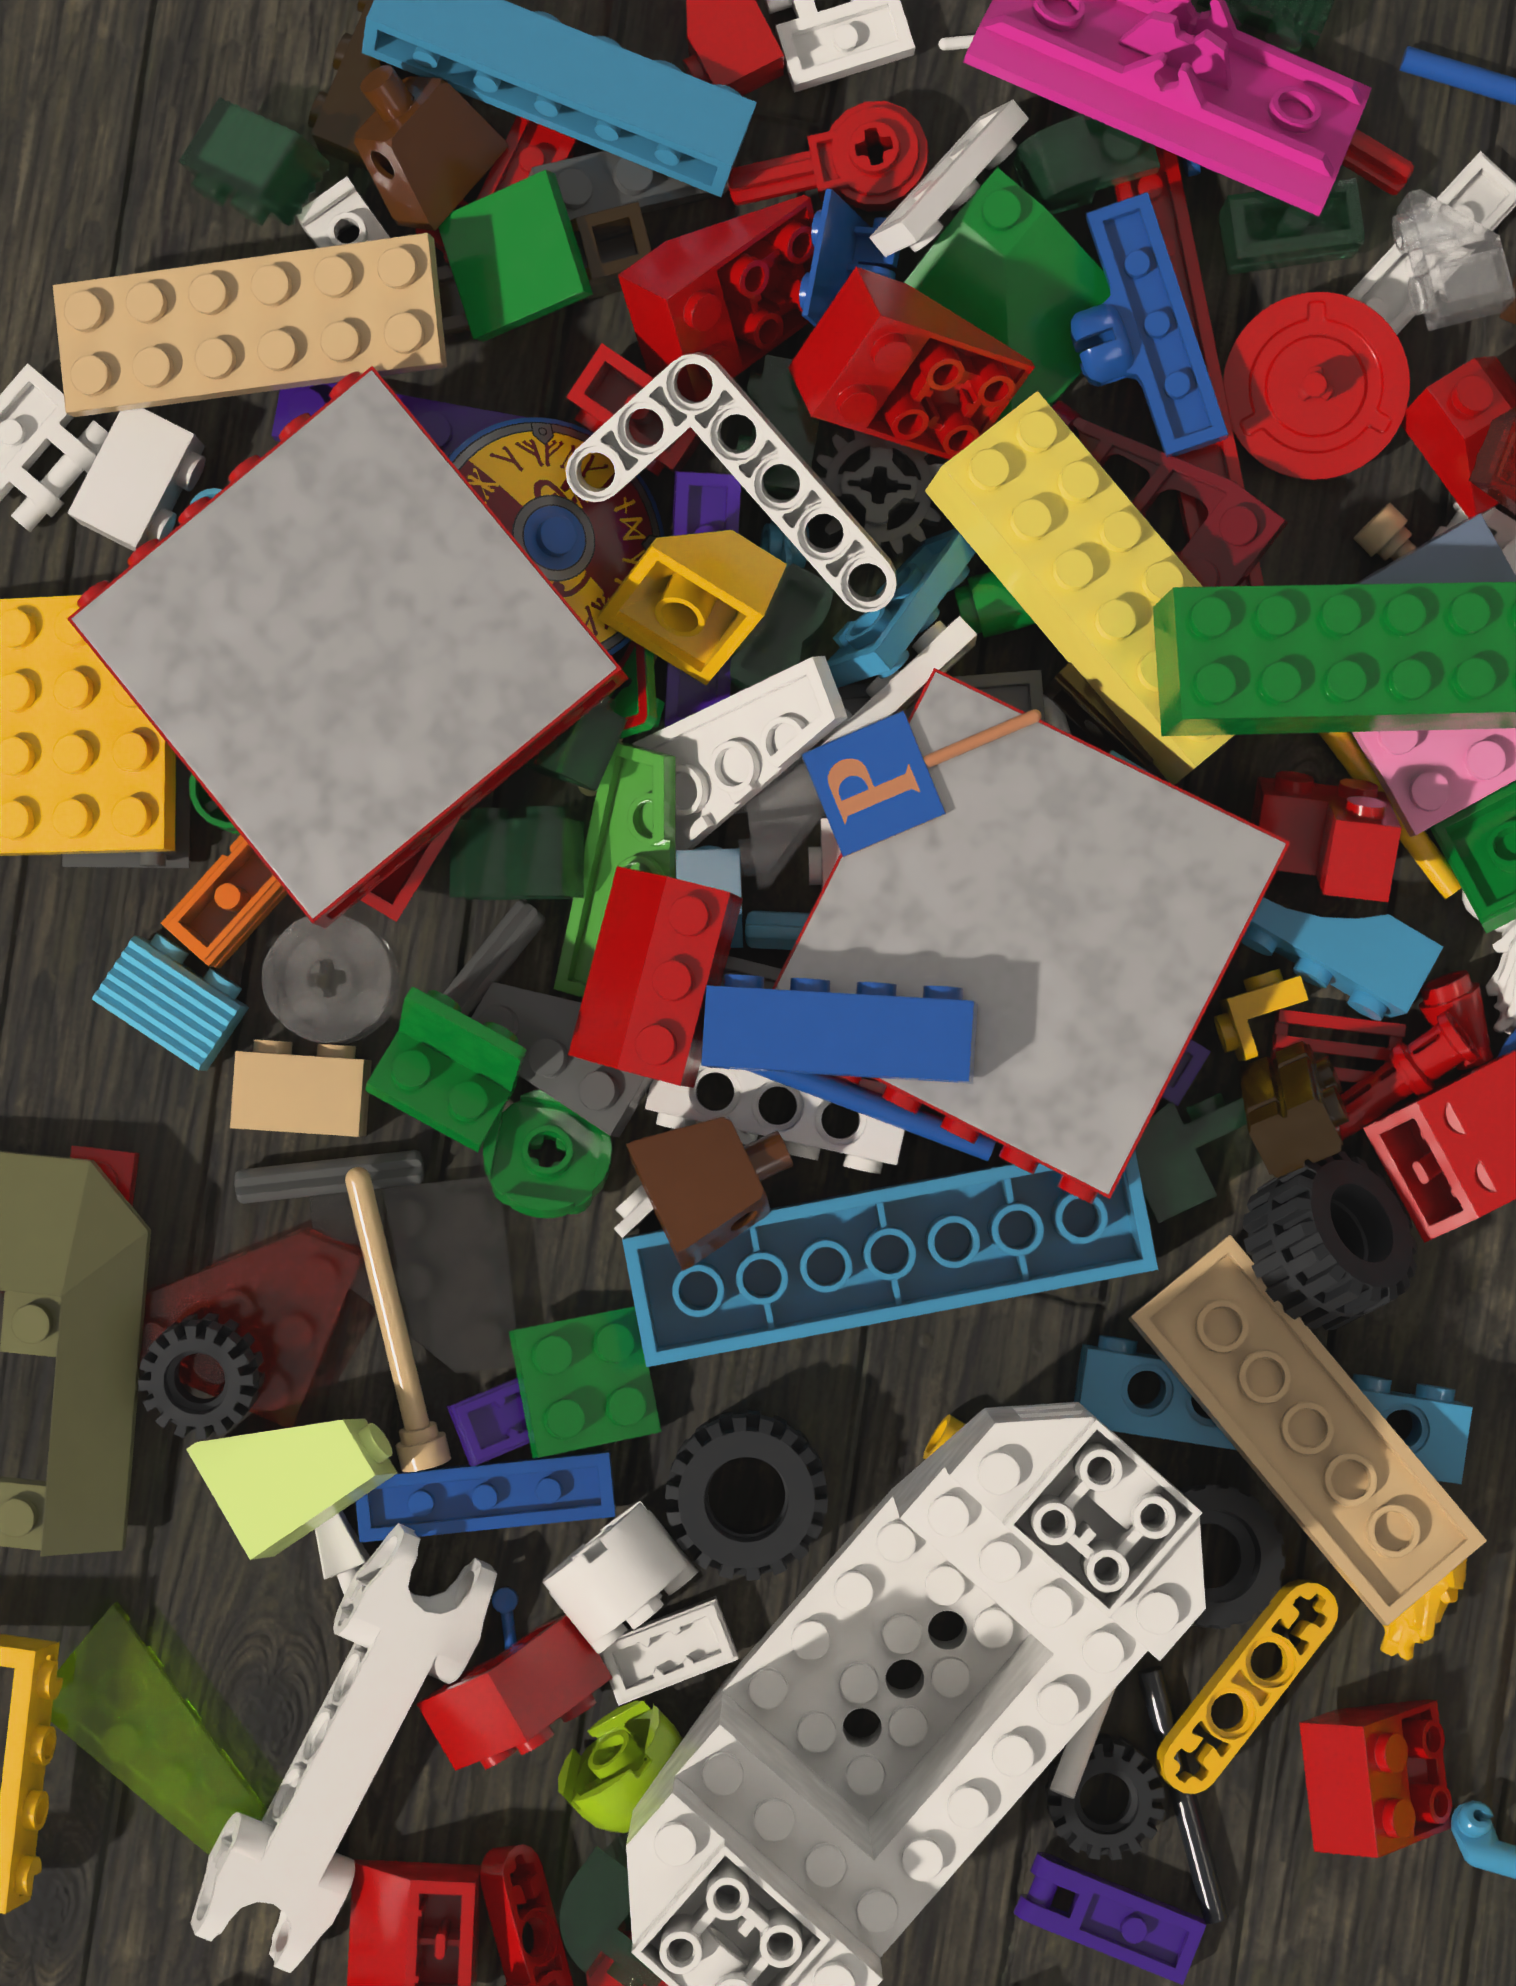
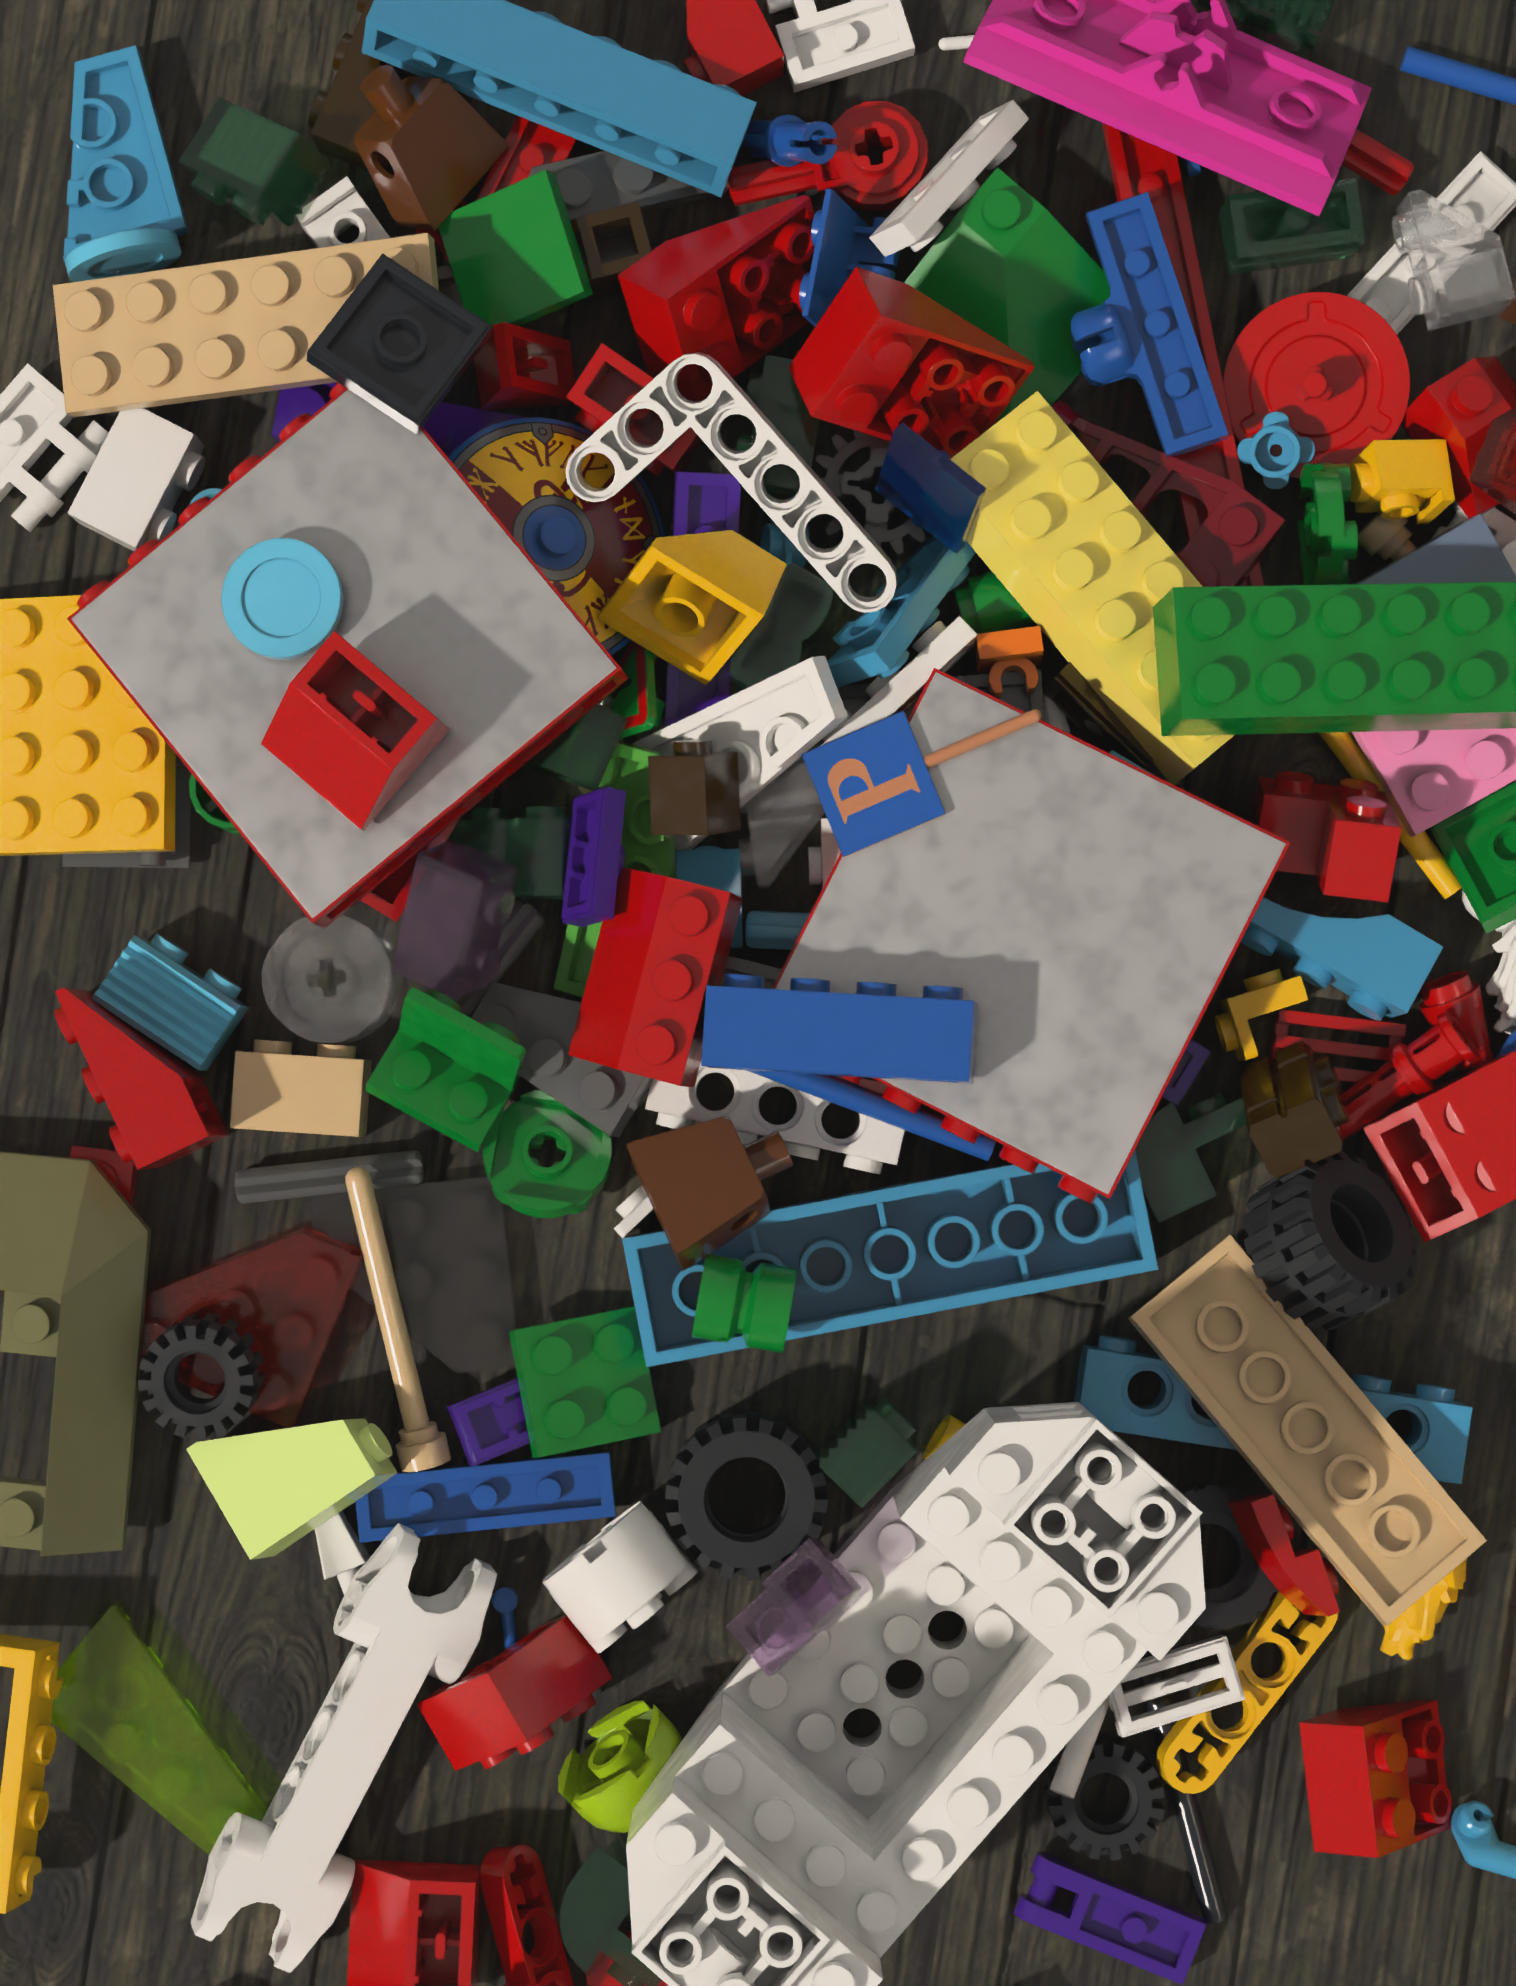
(118, 153): none -> dark azure wing
(123, 254): none -> medium azure piece
(153, 1096): none -> red slope
(225, 905): orange brick -> none
(282, 598): none -> medium azure piece
(351, 731): none -> red slope
(399, 343): none -> black tile
(454, 919): none -> brick
(523, 369): none -> red slope
(594, 857): none -> dark purple plate
(669, 1650): white plate -> none
(694, 790): none -> dark brown brick
(744, 1303): none -> green wheel
(790, 140): none -> blue axle
(798, 1604): none -> clear purple brick
(867, 1449): none -> clear green brick
(929, 488): none -> clear blue piece
(1009, 651): none -> orange tile
(1076, 158): clear green brick -> none
(1225, 1668): none -> white tile
(1294, 450): none -> dark azure plate
(1297, 1573): none -> red slope
(1324, 535): none -> green plate
(1402, 479): none -> yellow brick

